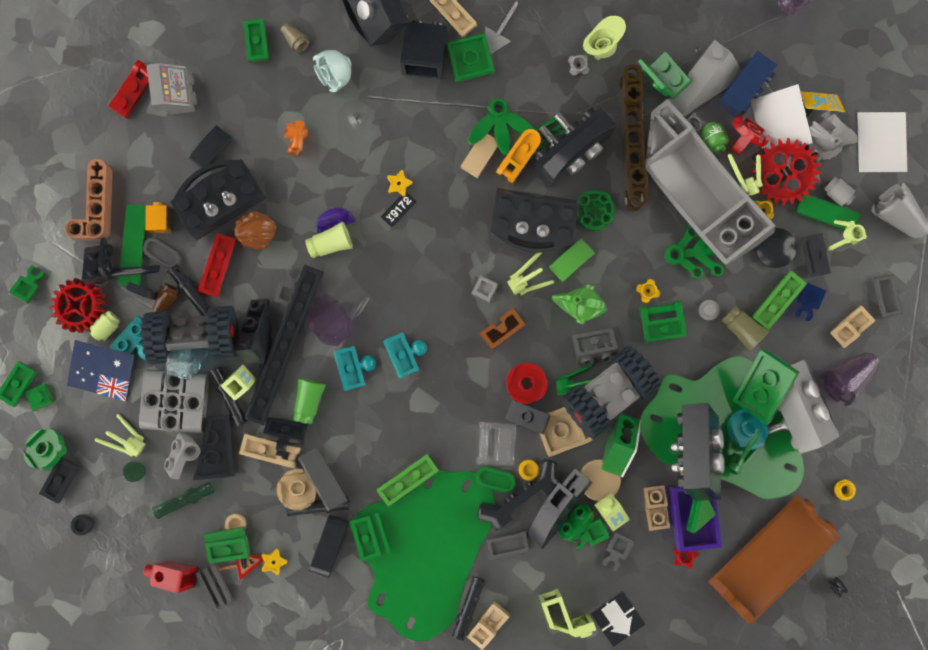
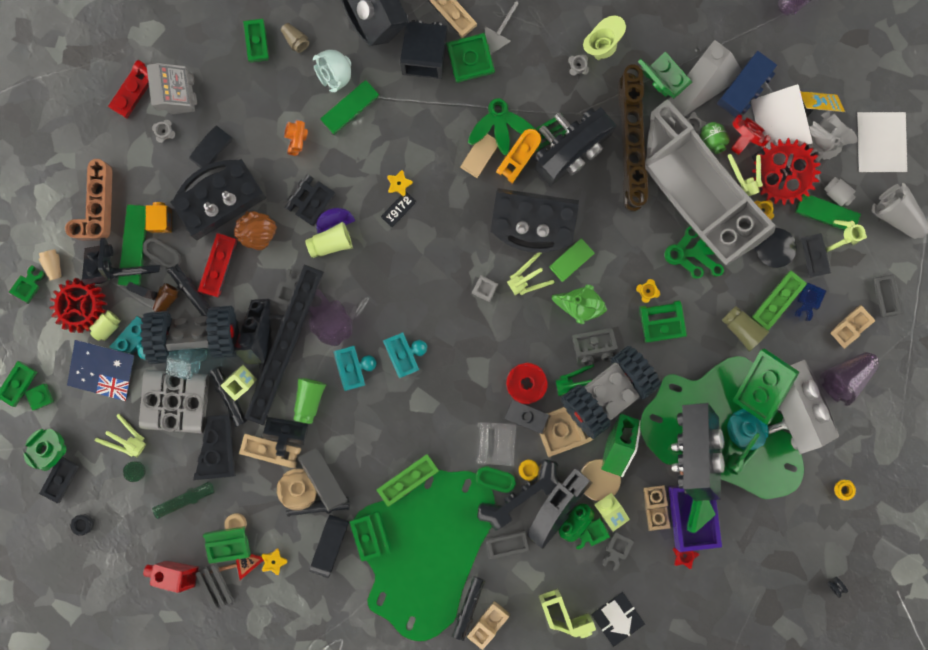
(51, 264): none -> tan cone
(165, 125): none -> light grey plate
(179, 454): light grey plate -> none
(314, 204): none -> black plate
(349, 107): none -> green tile
(509, 325): dark orange brick -> none
(595, 210): green tile -> none
(709, 310): light grey plate -> none
(774, 559): dark orange cylinder -> none

